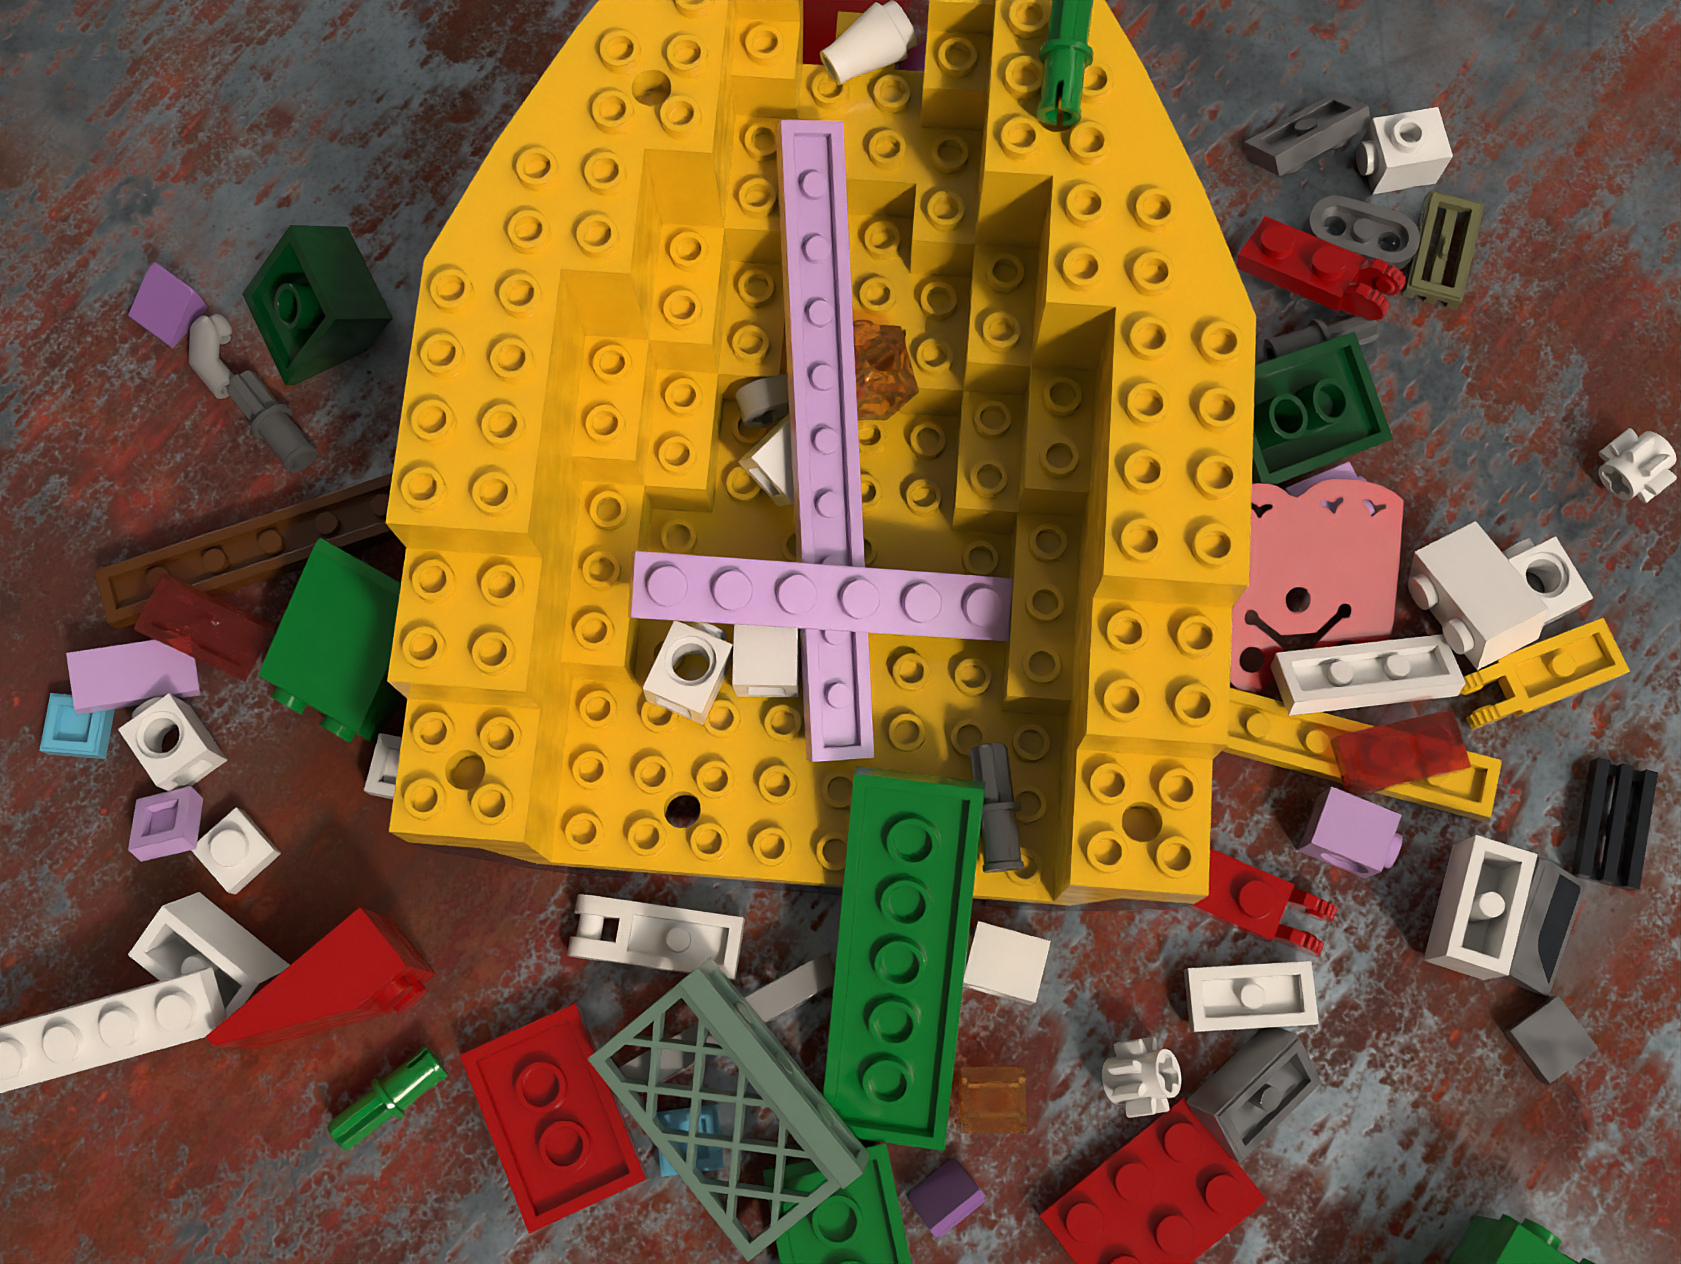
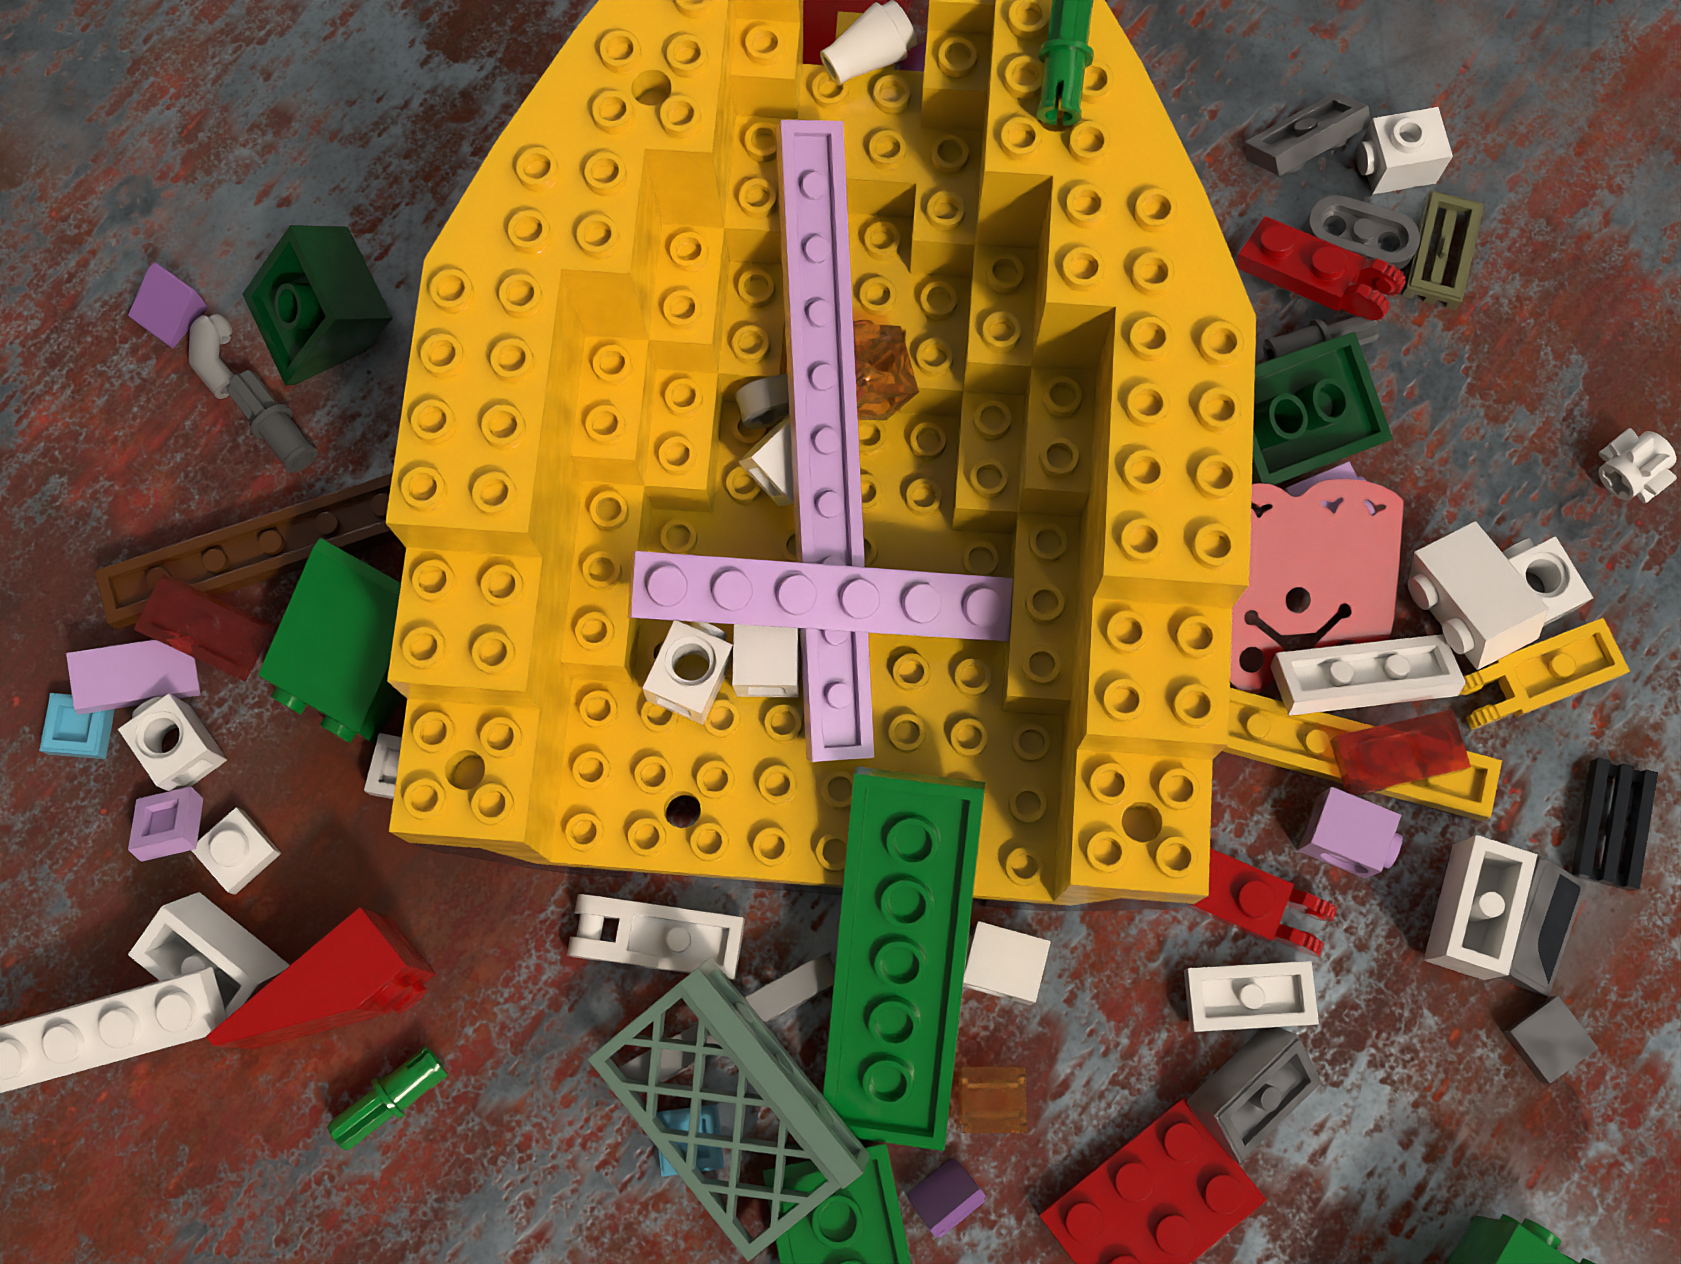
(553, 1118): red plate -> none
(999, 821): dark grey axle -> none
(1141, 1077): white gear -> none

